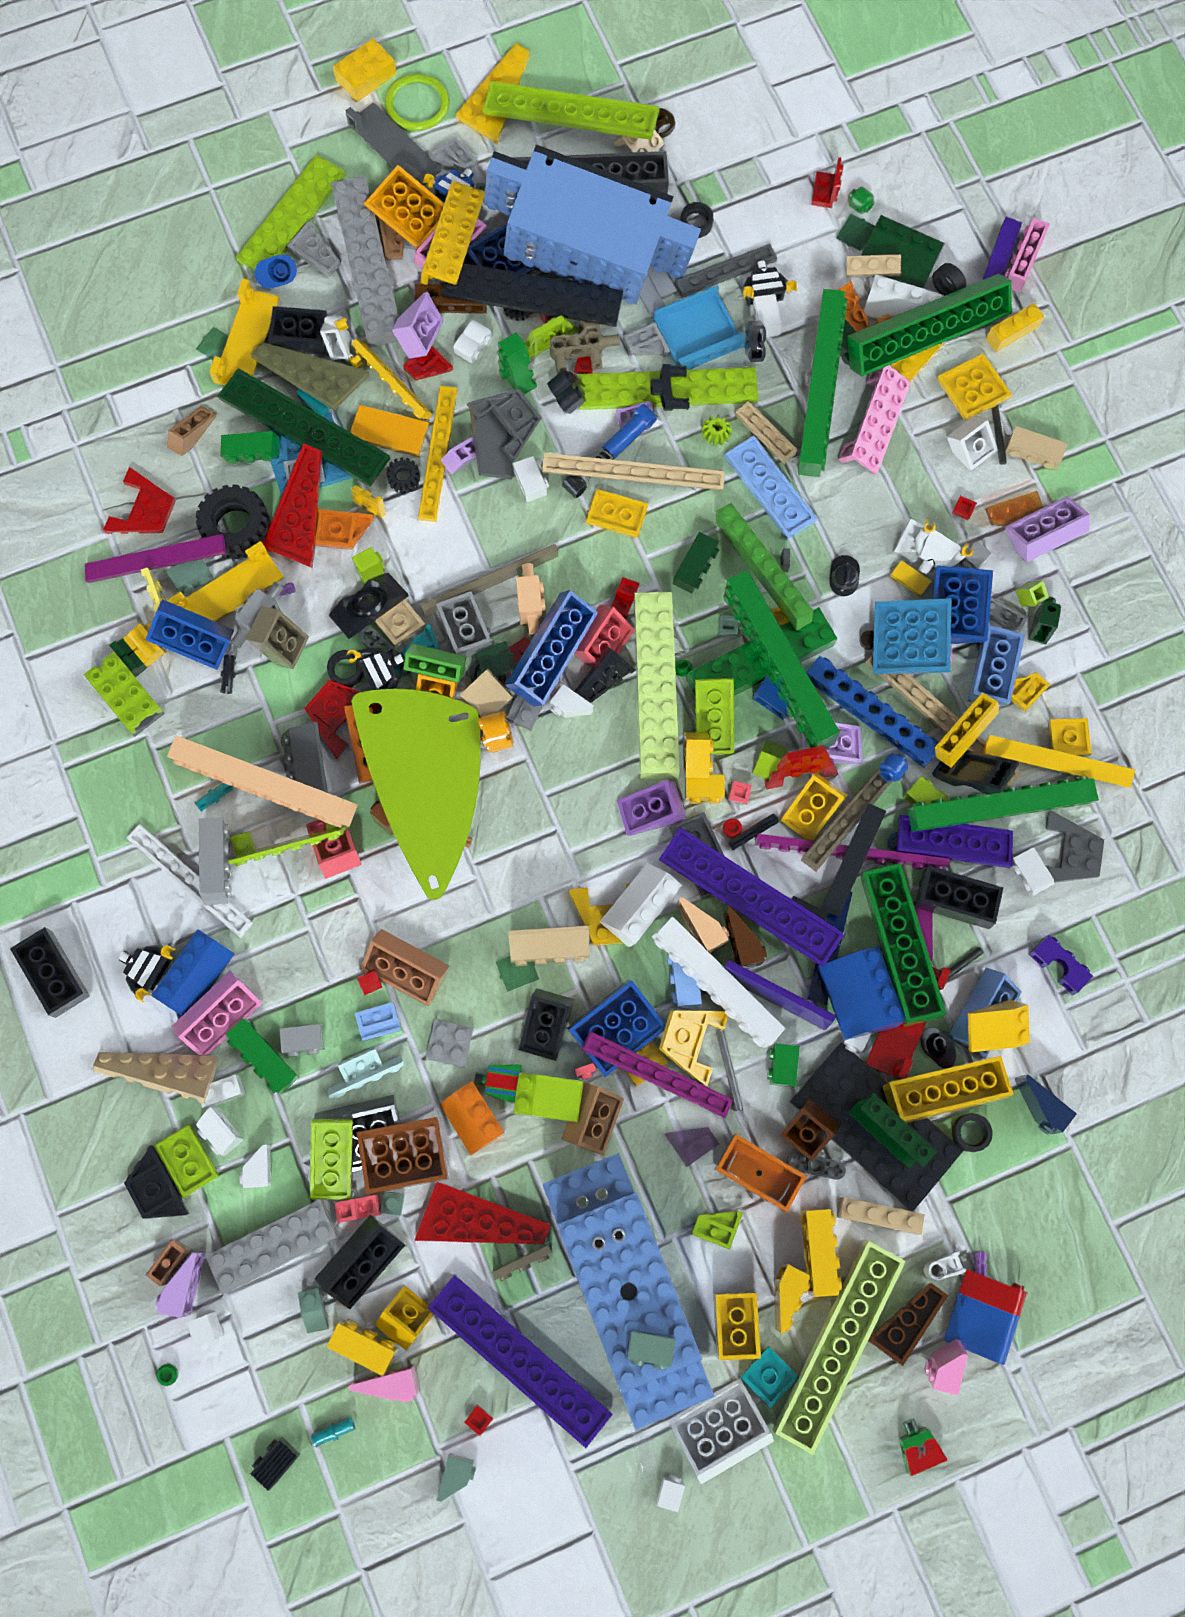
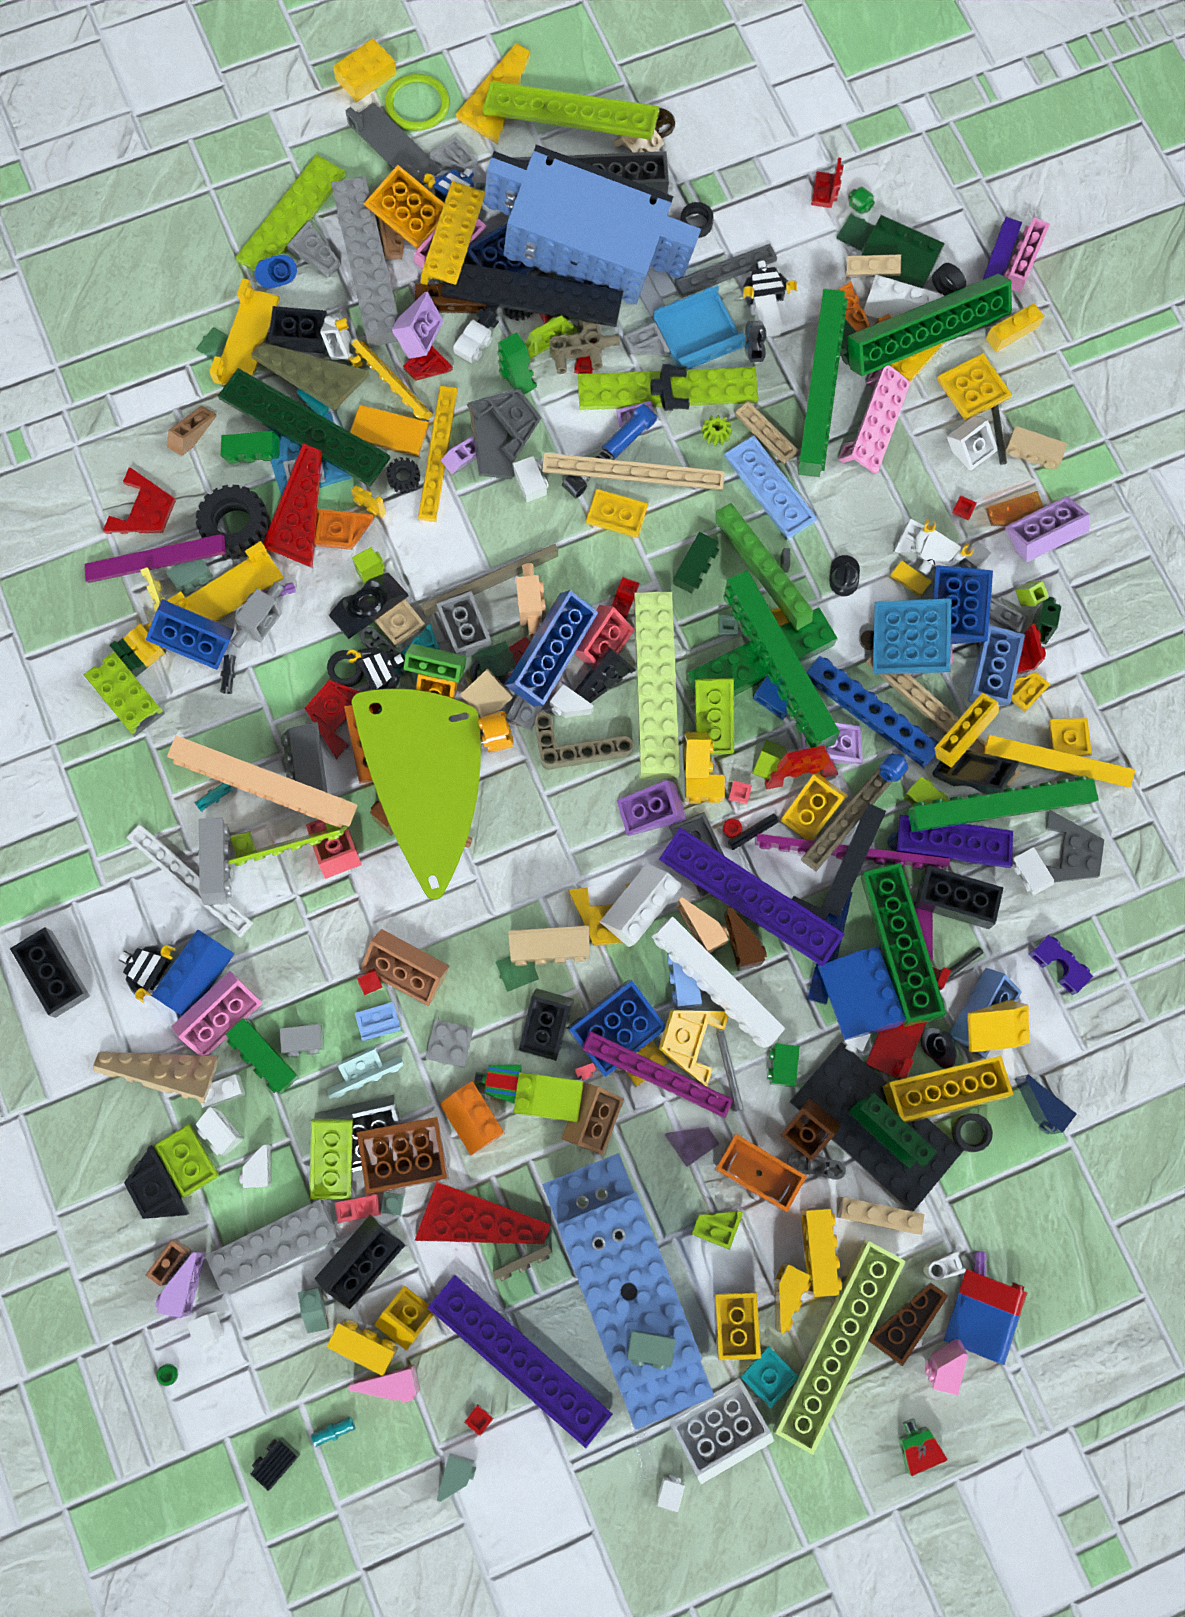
(277, 637): dark tan brick -> none
(487, 317): none -> black gear
(566, 391): black brick -> none
(576, 749): none -> dark tan beam
(682, 668): green plate -> none
(780, 996): dark purple tile -> none
(1032, 651): none -> red bracket

